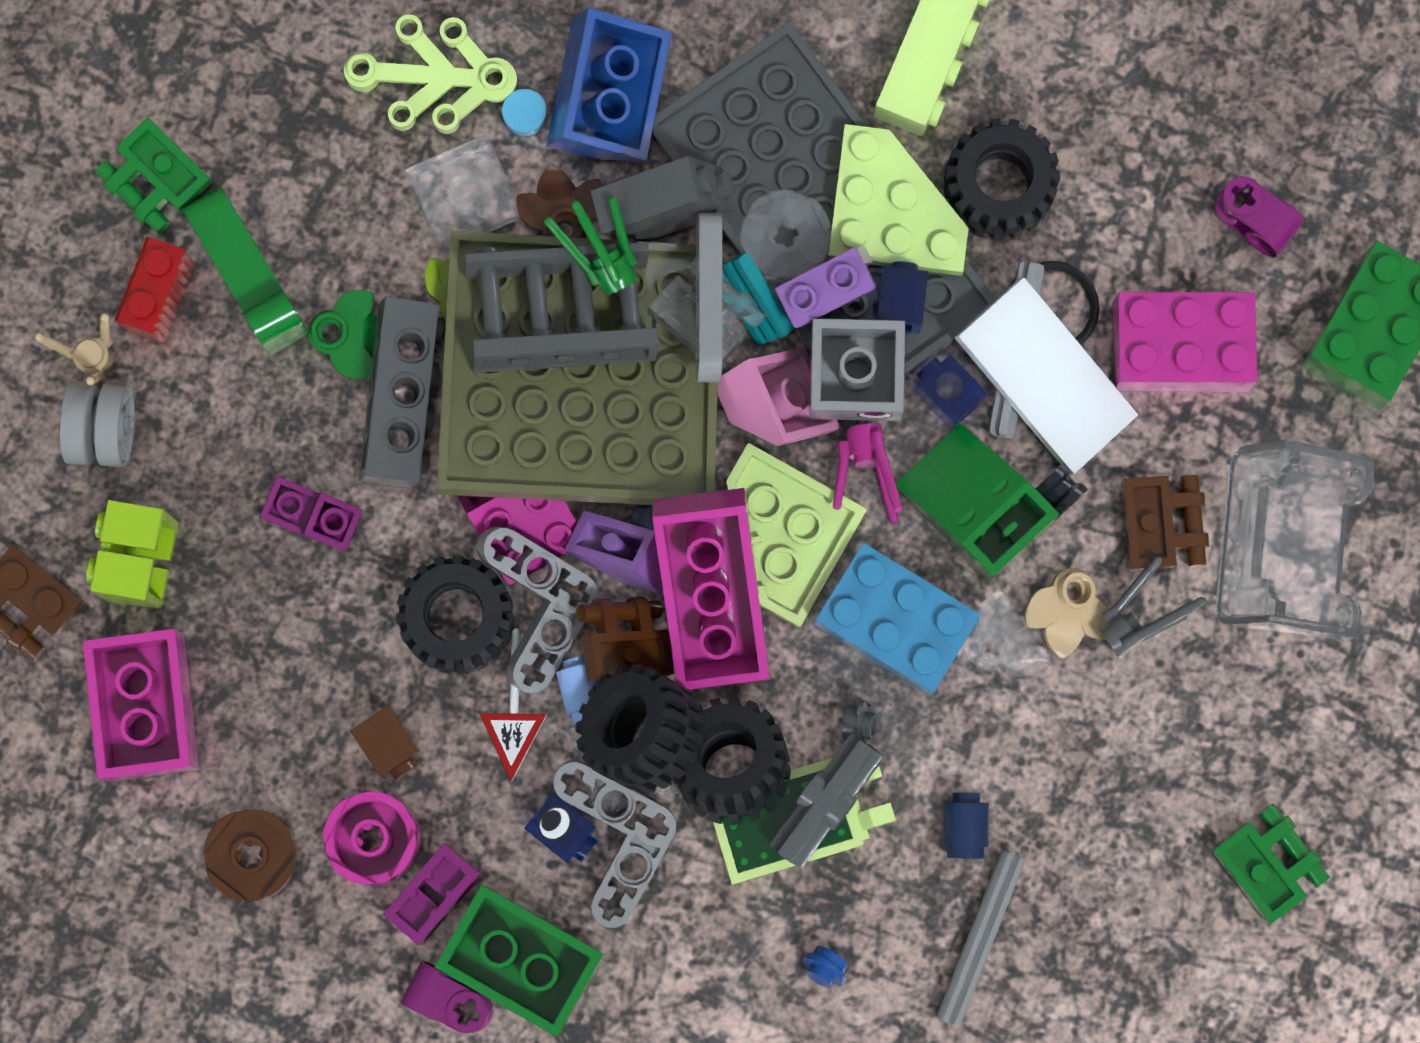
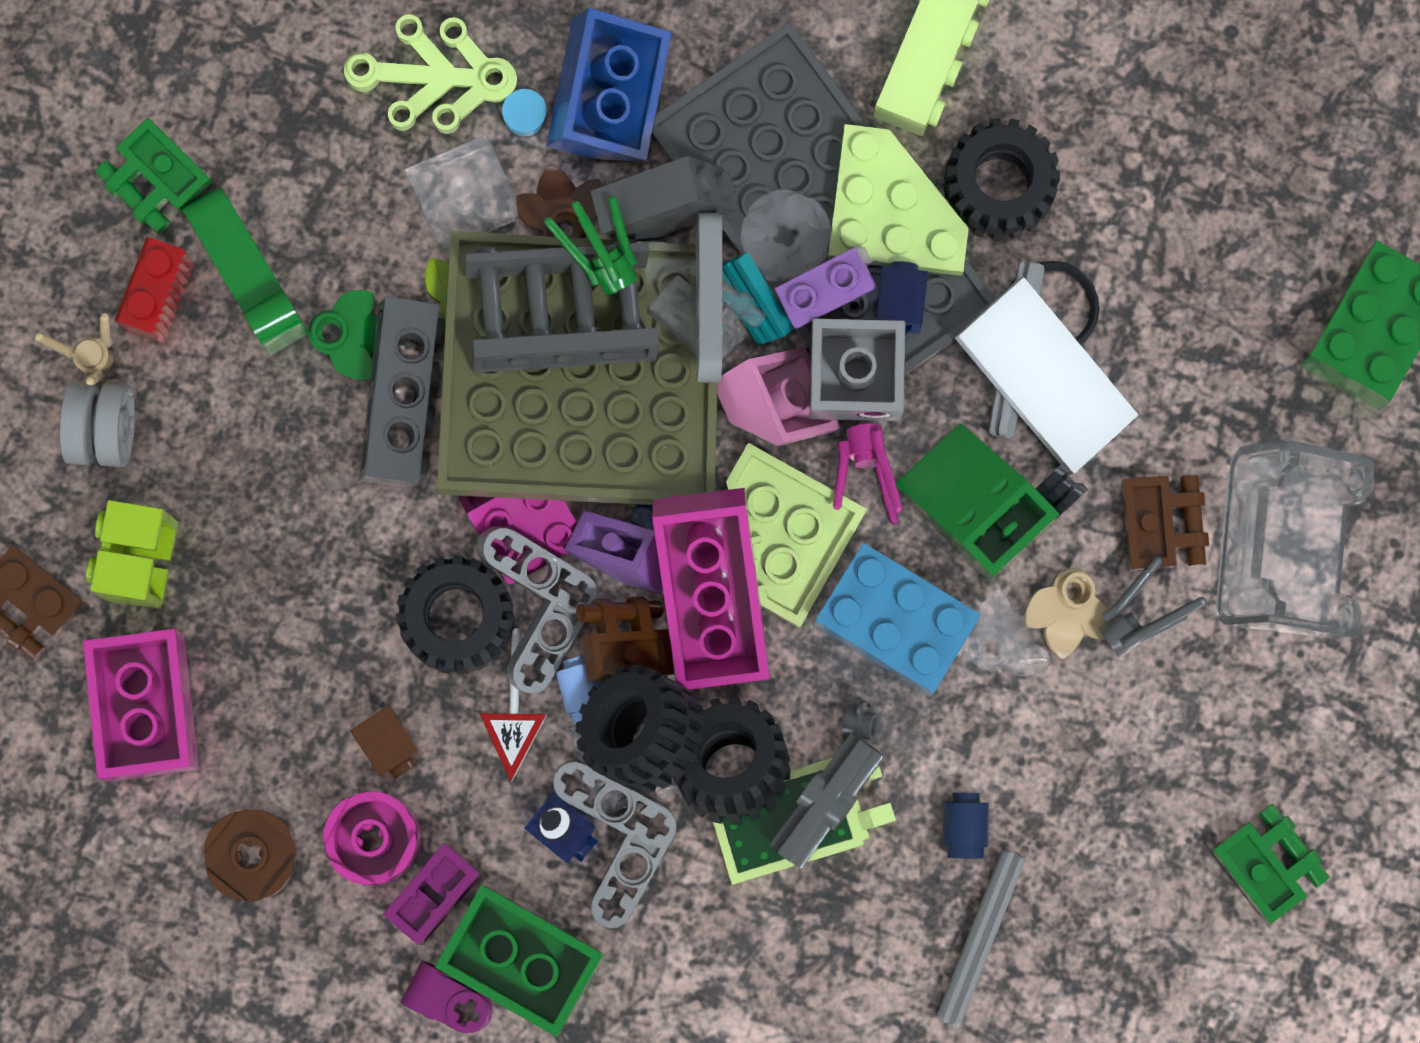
(310, 514): magenta slope -> none
(825, 967): blue plate -> none
(955, 410): clear blue brick -> none
(1184, 341): dark pink brick -> none
(1261, 219): magenta piece -> none

